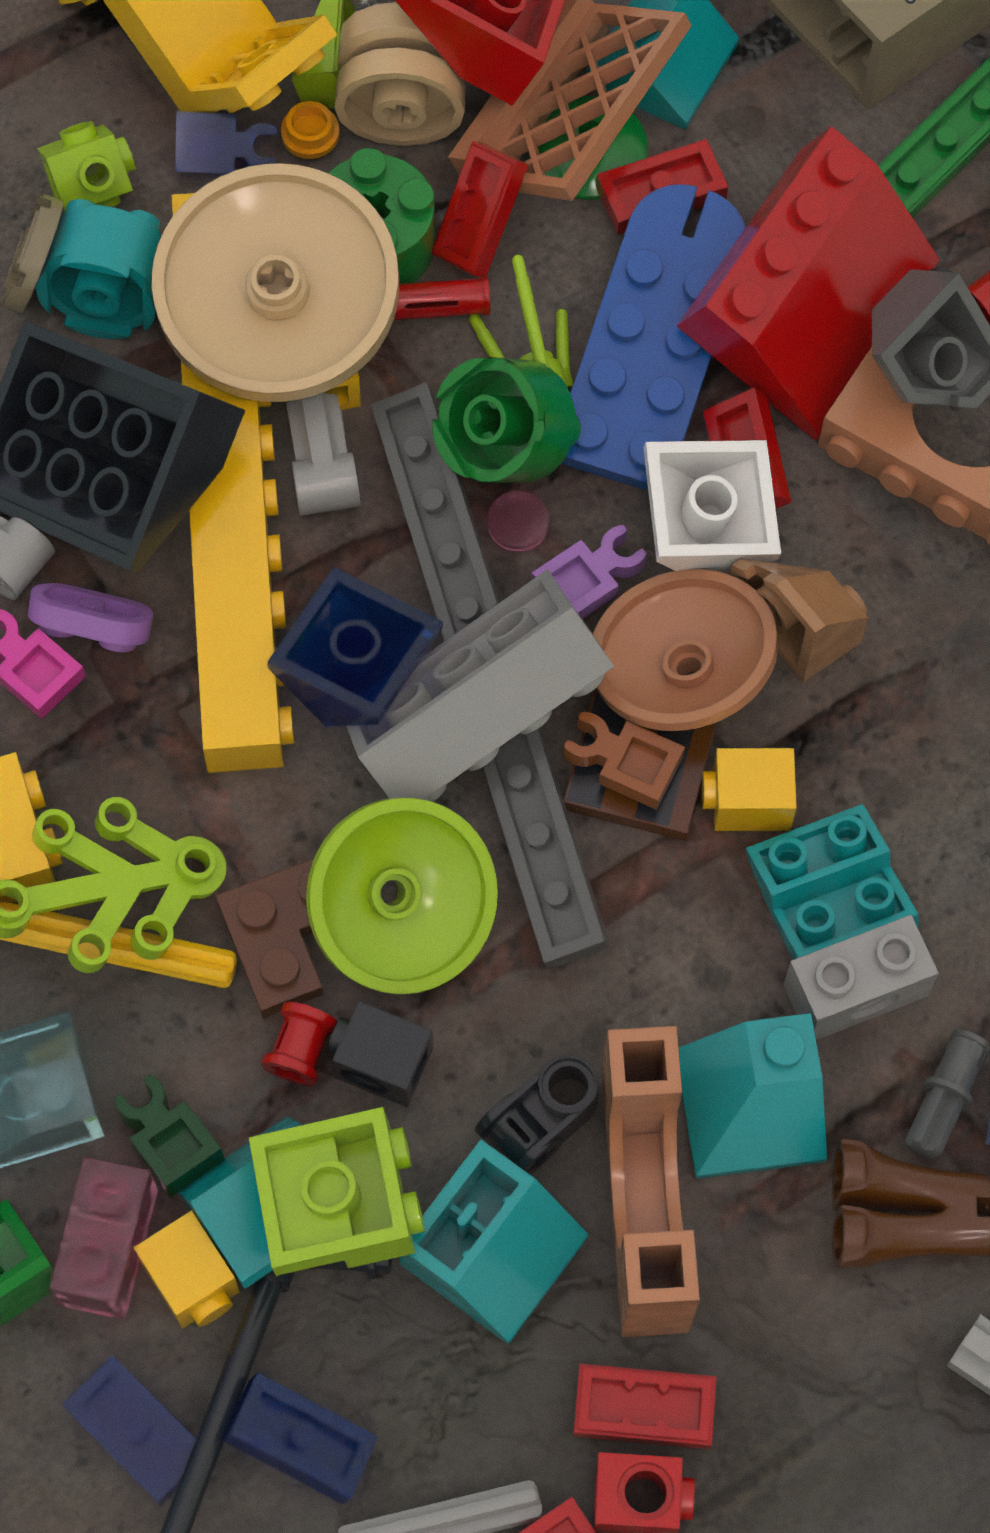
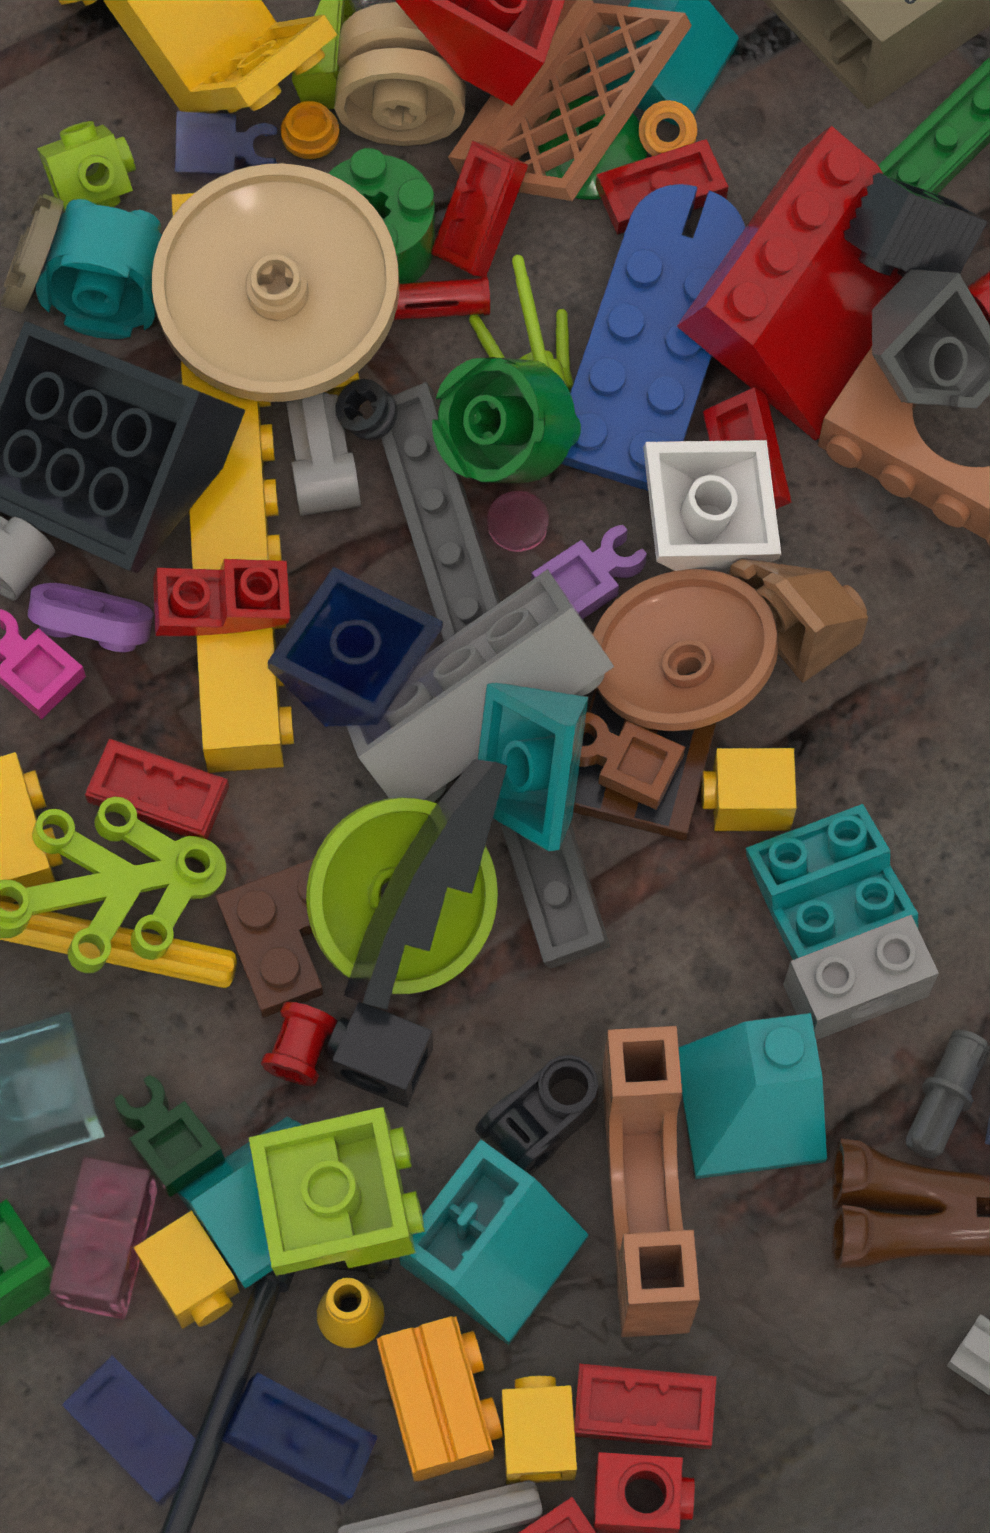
(159, 789): none -> red plate
(222, 601): none -> red slope
(354, 1327): none -> yellow cone
(382, 401): none -> black bush
(437, 1397): none -> light orange brick
(439, 857): none -> black slope
(538, 1431): none -> yellow brick
(541, 744): none -> teal slope
(660, 111): none -> light orange plate
(912, 229): none -> black brick

